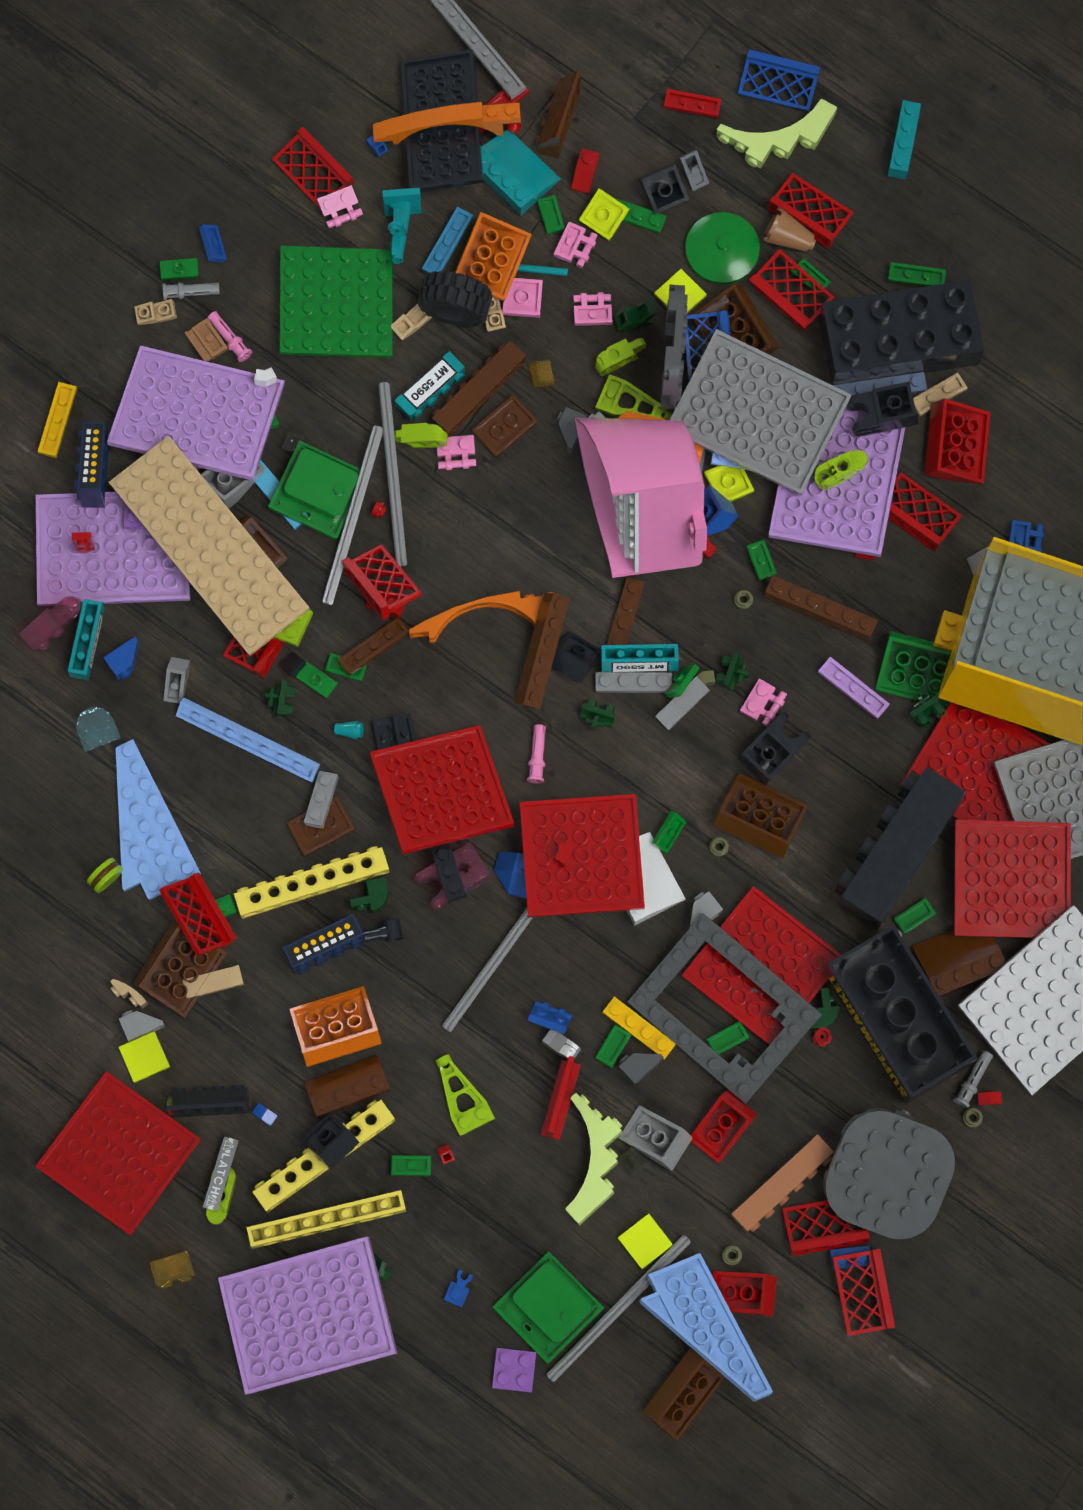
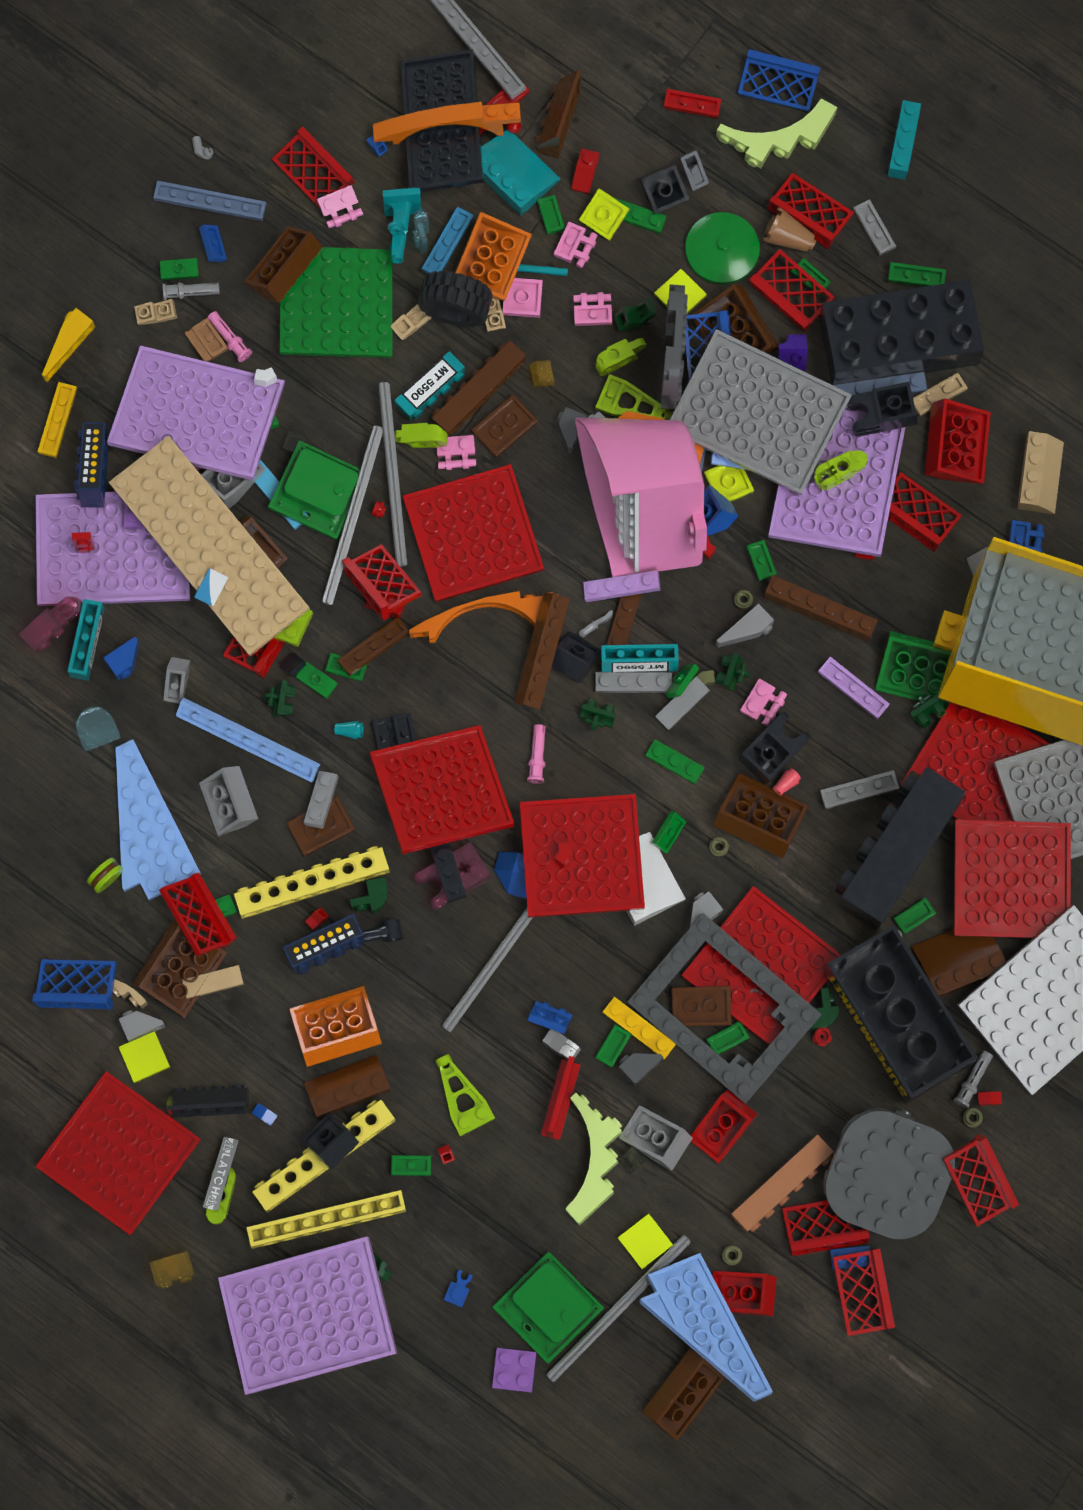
(71, 999): none -> blue fence
(72, 334): none -> yellow slope
(199, 150): none -> light grey arm
(209, 201): none -> sand blue plate
(211, 587): none -> sticker
(228, 800): none -> light grey slope
(283, 264): none -> reddish brown slope
(316, 919): none -> red piece
(421, 228): none -> clear light blue slope
(473, 533): none -> red plate
(594, 625): none -> light grey piece
(621, 586): none -> lavender plate
(674, 762): none -> green plate
(702, 1005): none -> reddish brown tile
(749, 627): none -> light grey slope
(787, 781): none -> coral cone
(794, 351): none -> dark purple brick
(859, 790): none -> light grey plate
(874, 227): none -> light grey tile
(992, 1169): none -> red fence
(1040, 473): none -> tan slope

